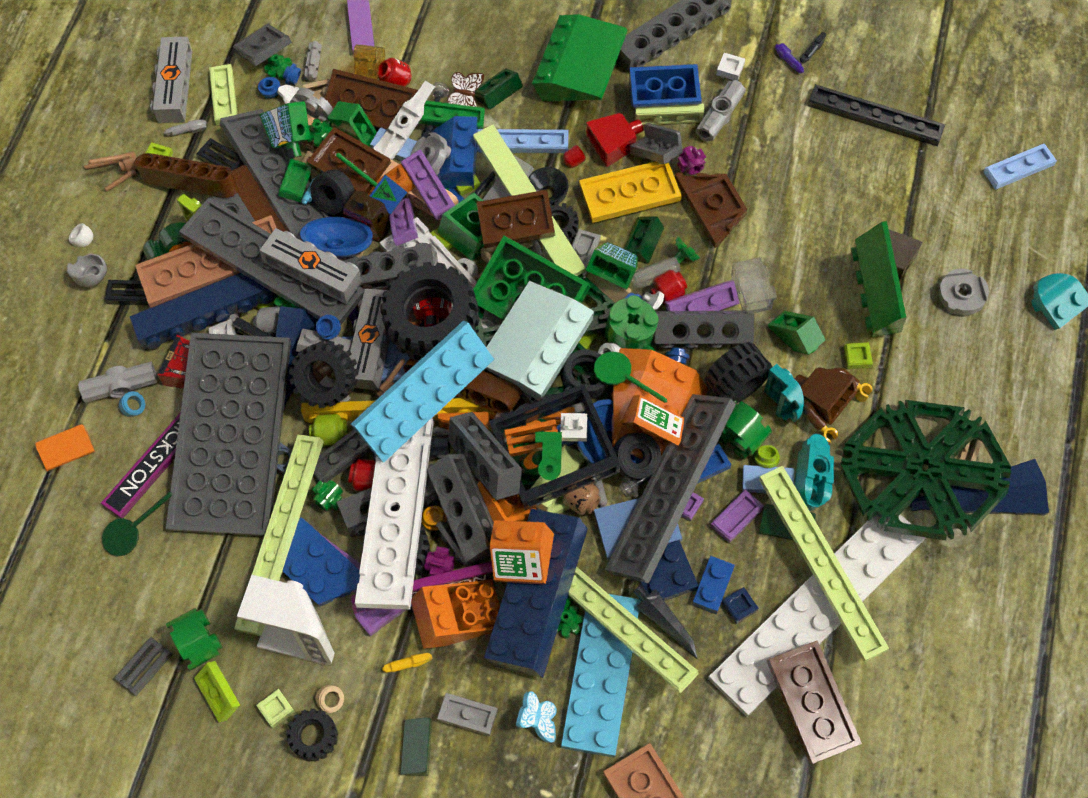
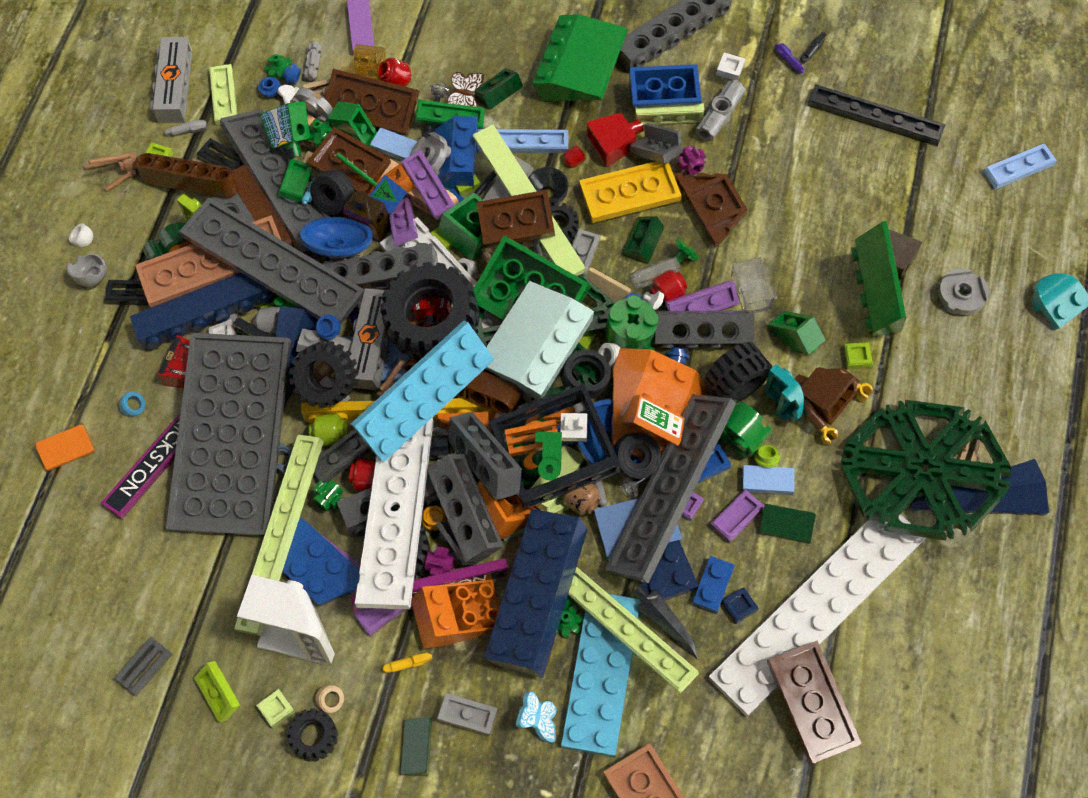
(117, 382): light grey piece -> none
(122, 534): dark green piece -> none
(193, 637): green brick -> none
(262, 44): dark grey tile -> none
(311, 265): light grey brick -> none
(398, 133): white piece -> none
(521, 551): orange slope -> none
(613, 264): green torso -> none
(615, 368): green piece -> none
(817, 481): teal piece -> none
(823, 564): yellowish green plate -> none

